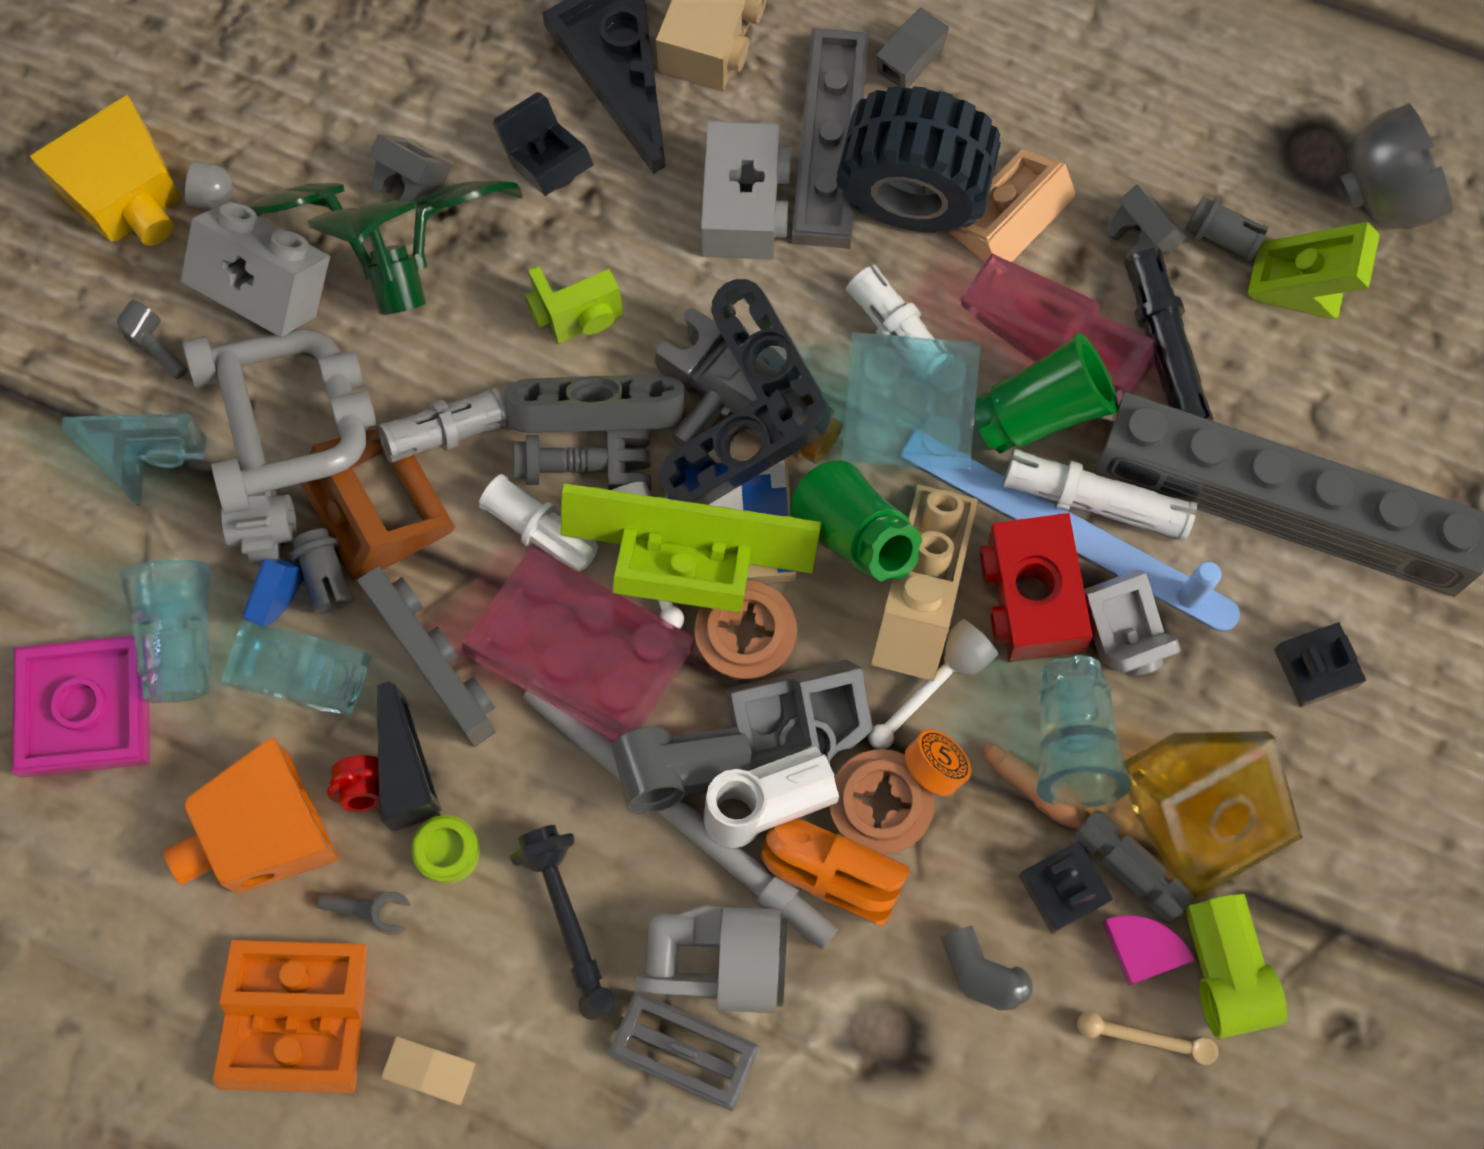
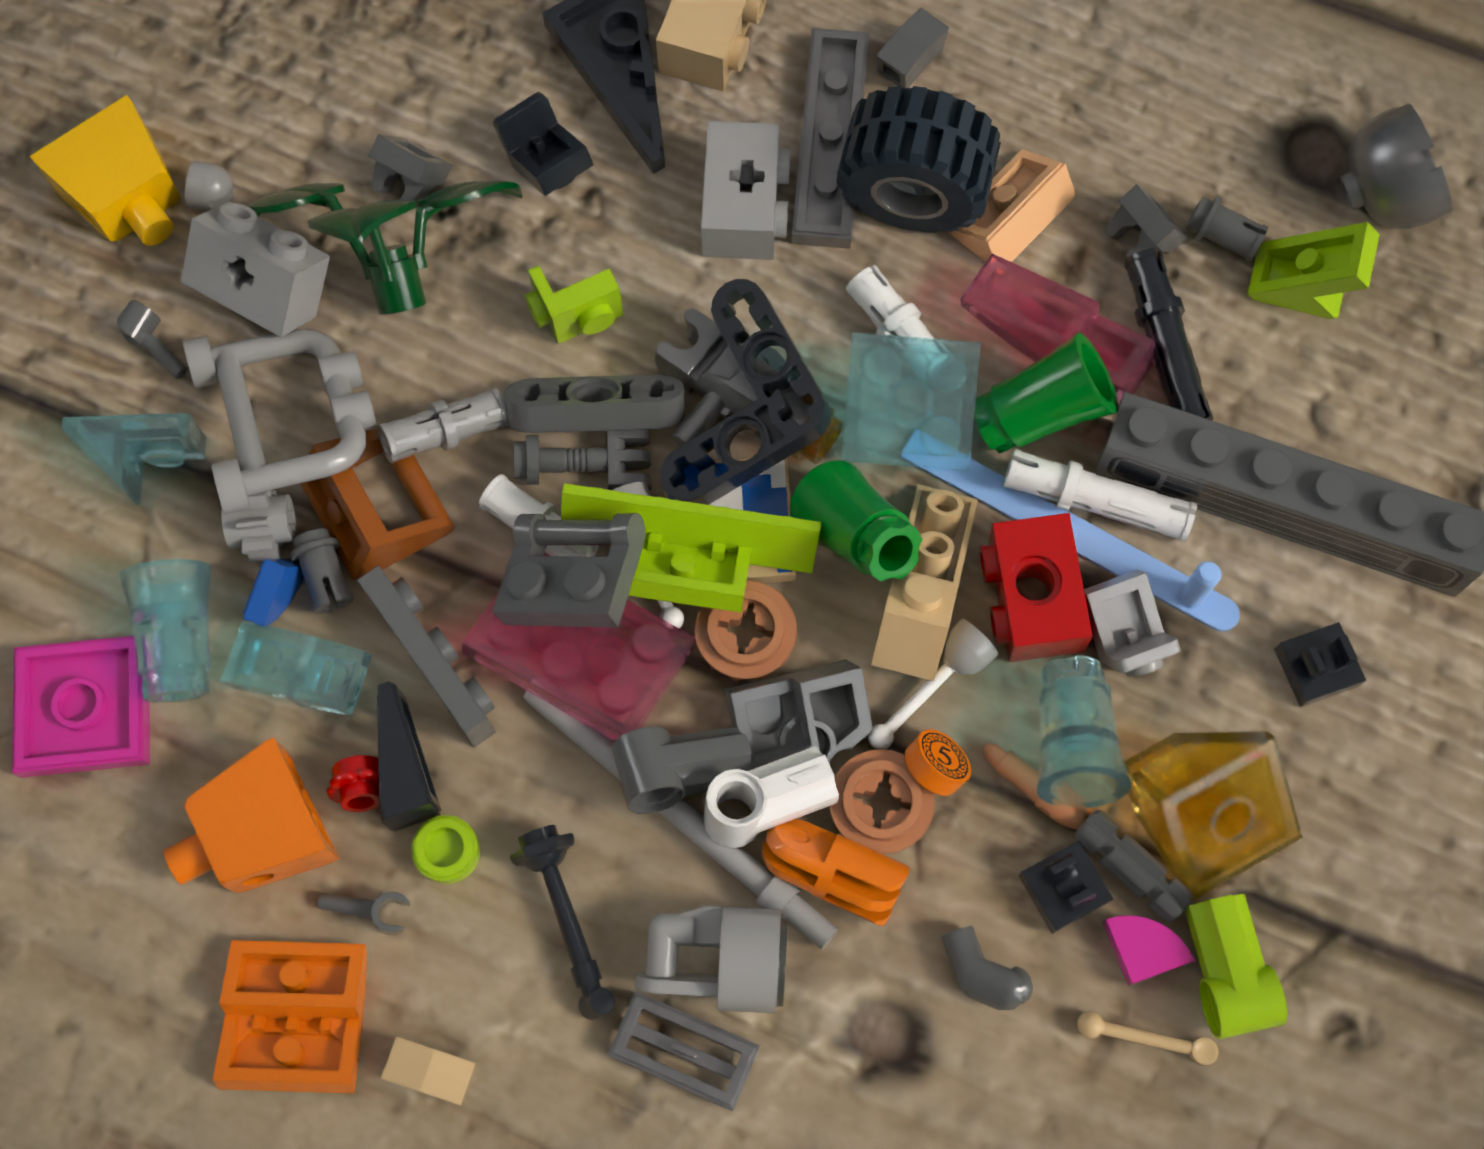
(569, 588): none -> dark grey plate

